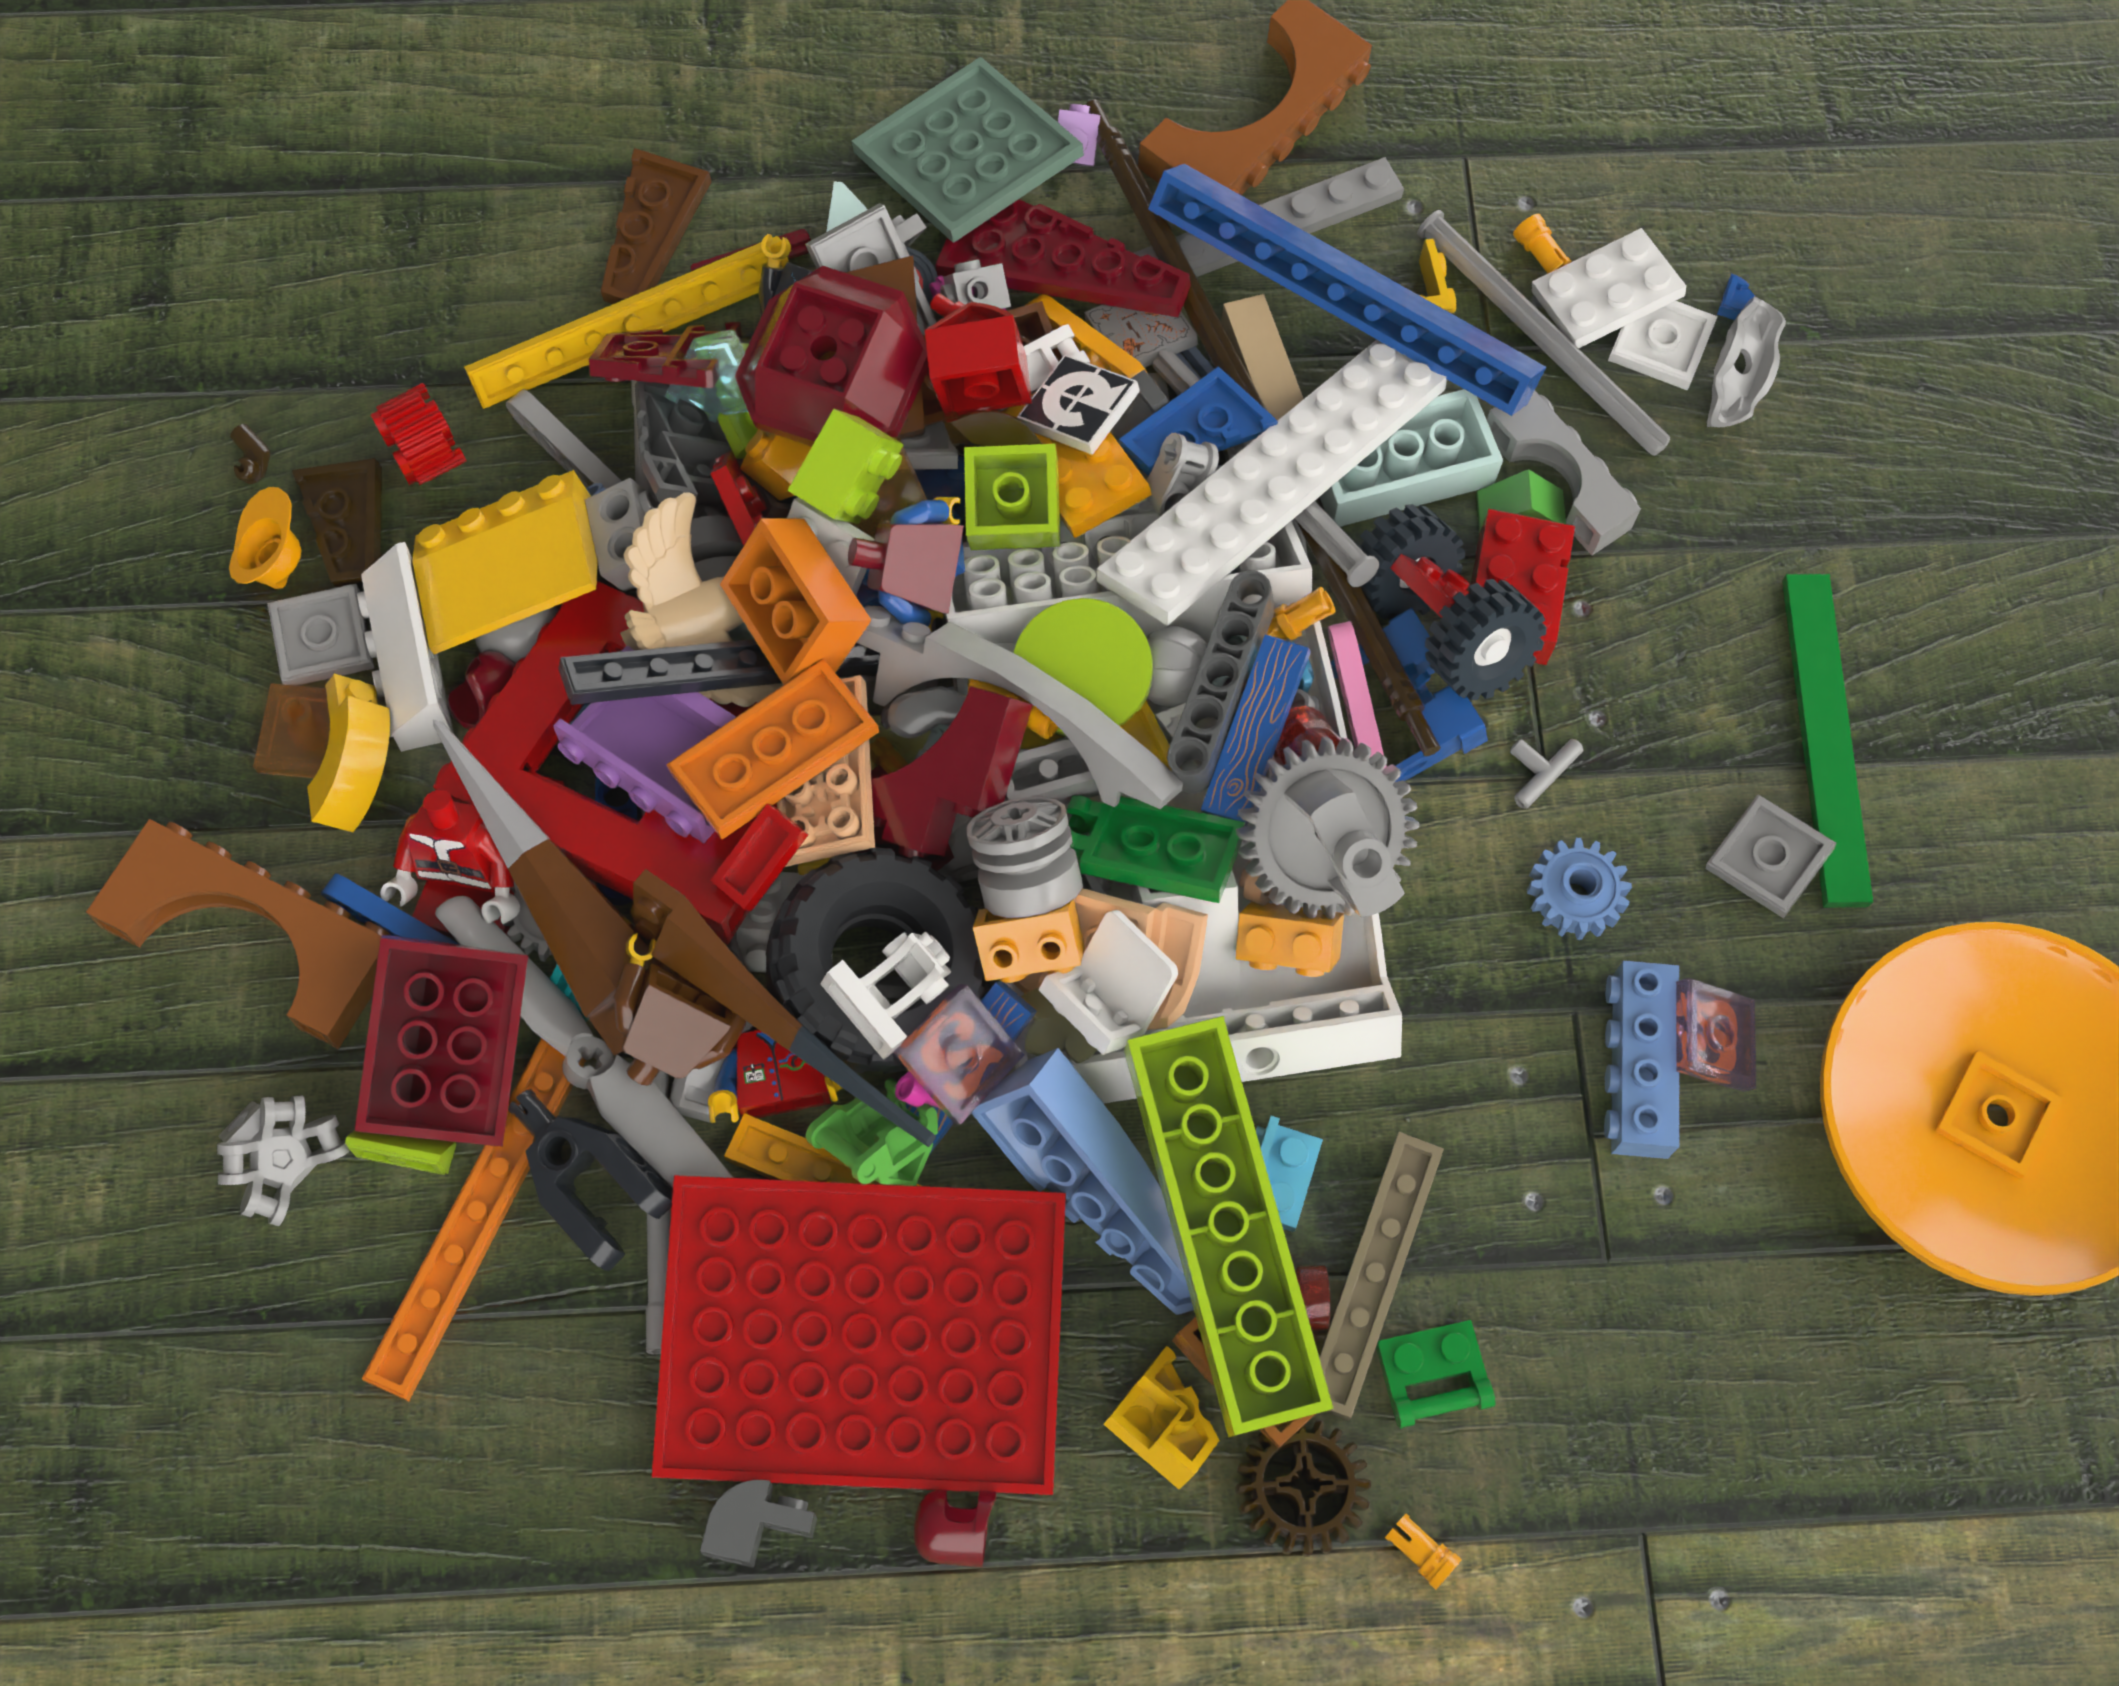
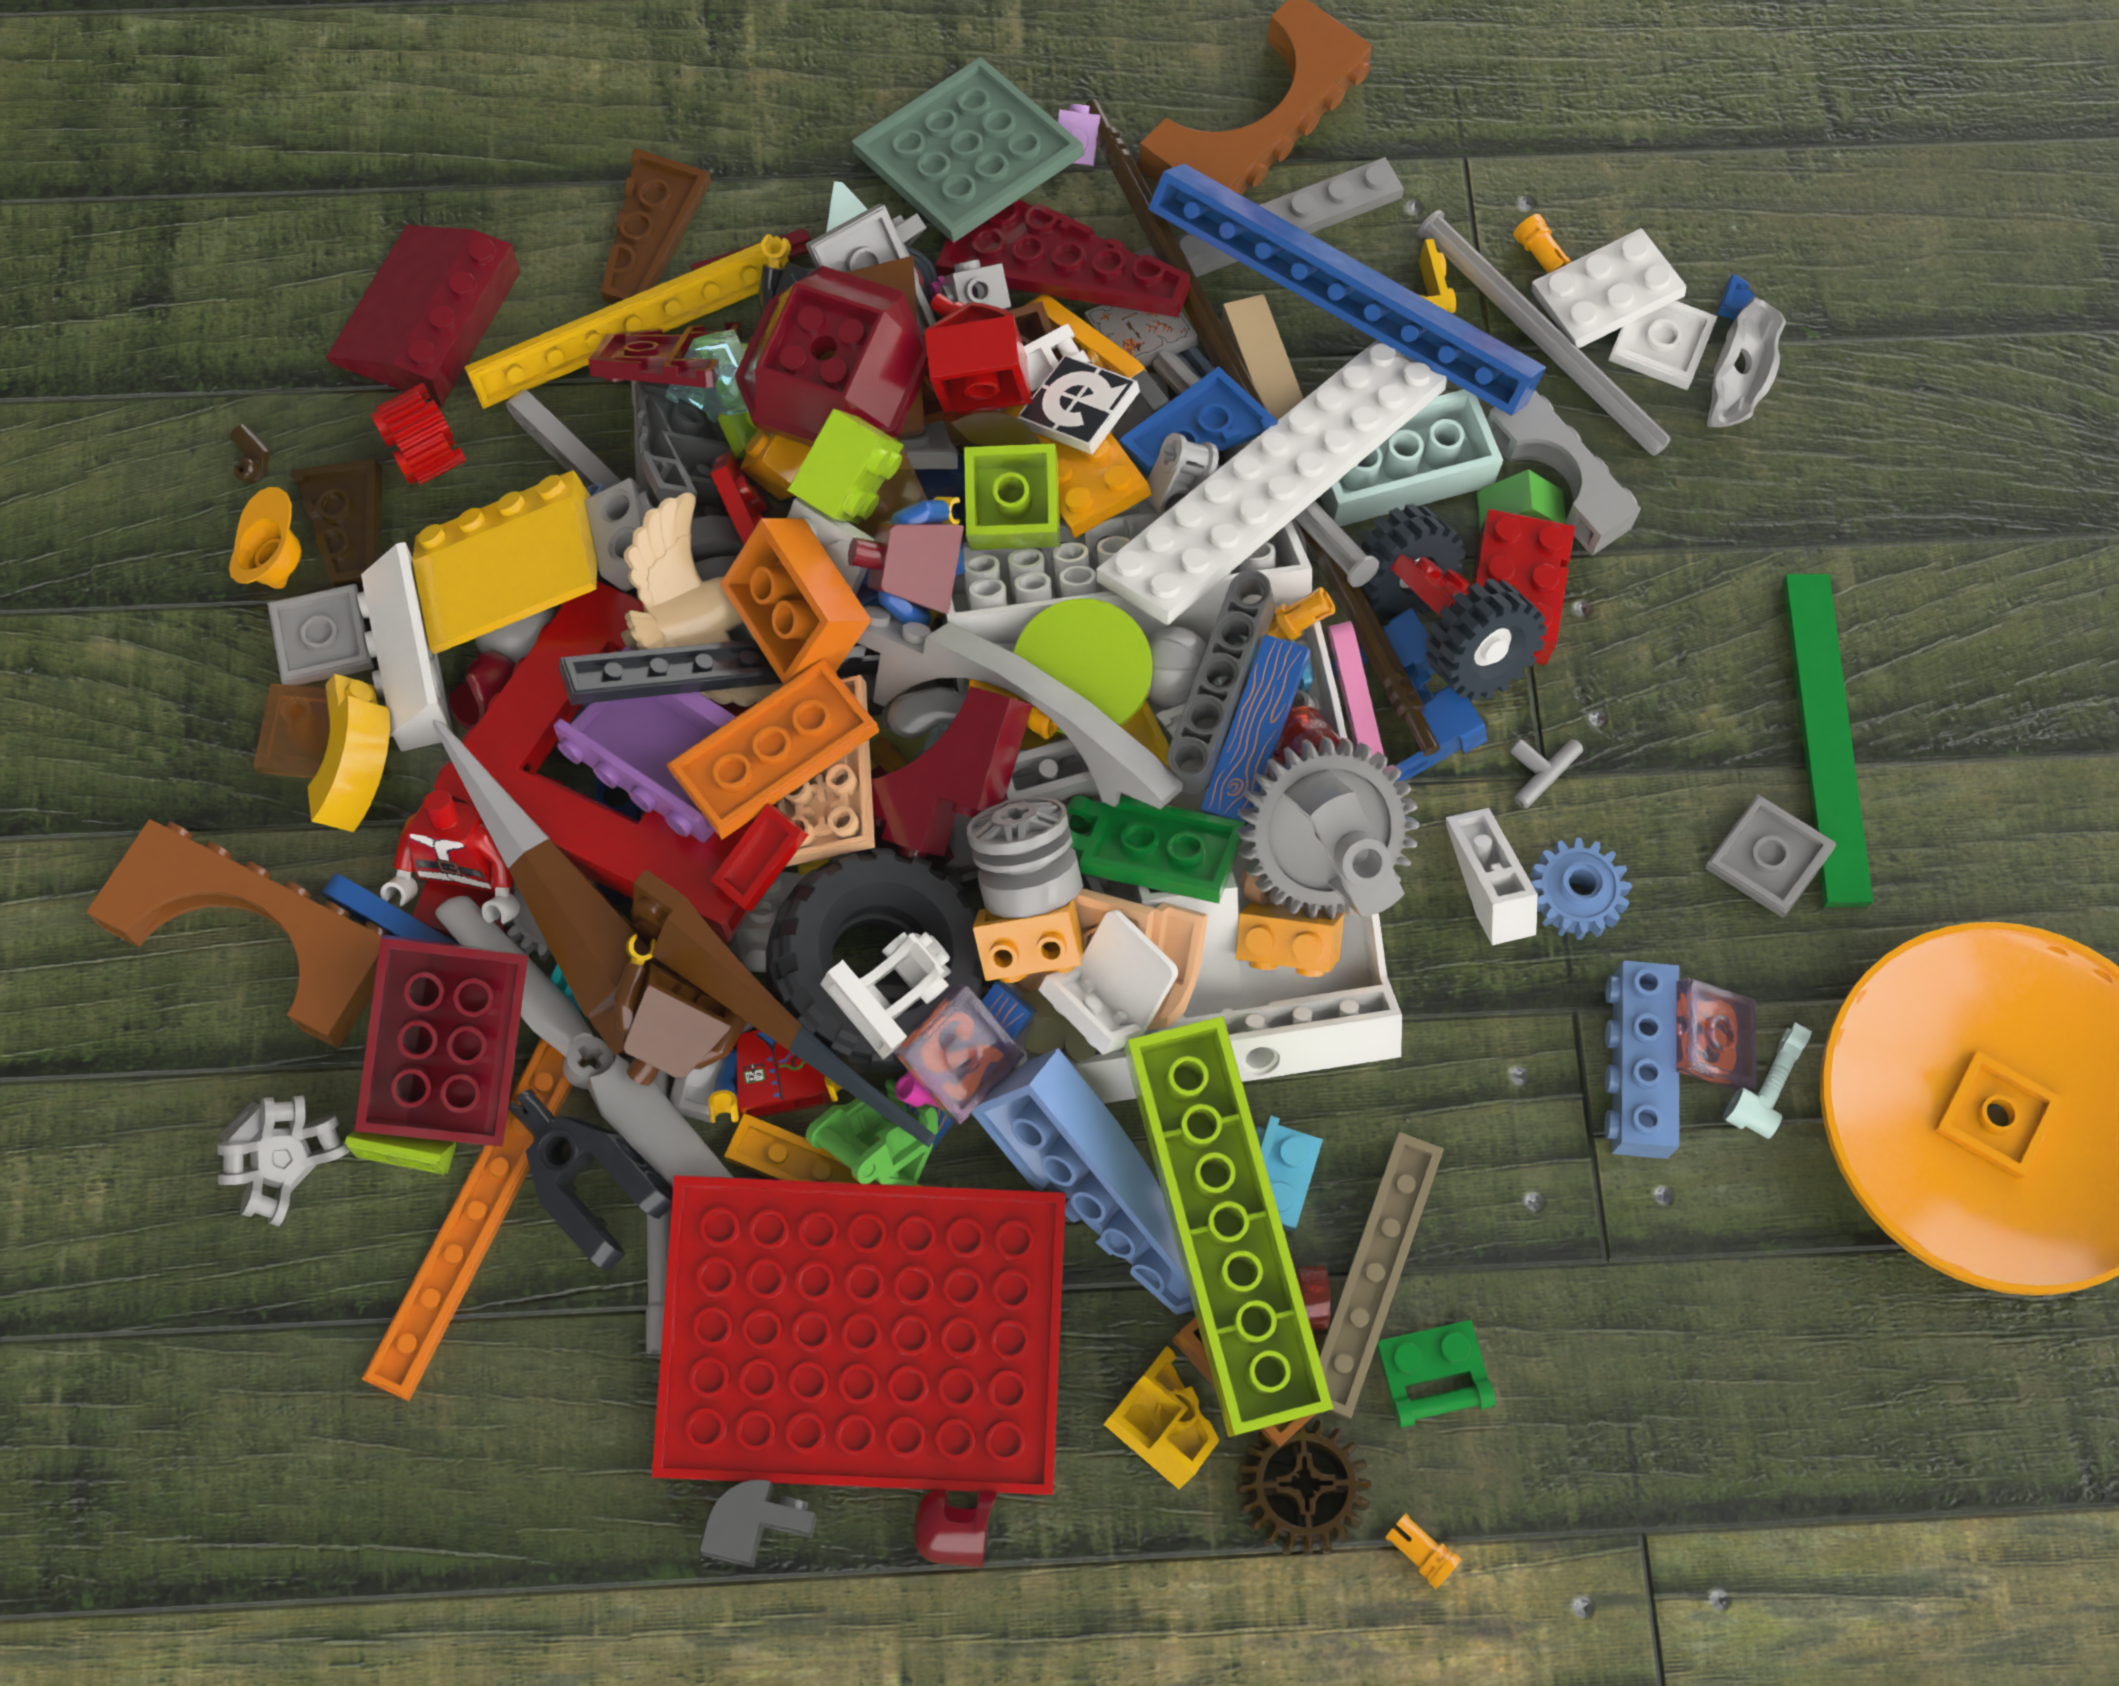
(427, 309): none -> dark red slope
(1494, 877): none -> white slope
(1757, 1110): none -> light aqua brick

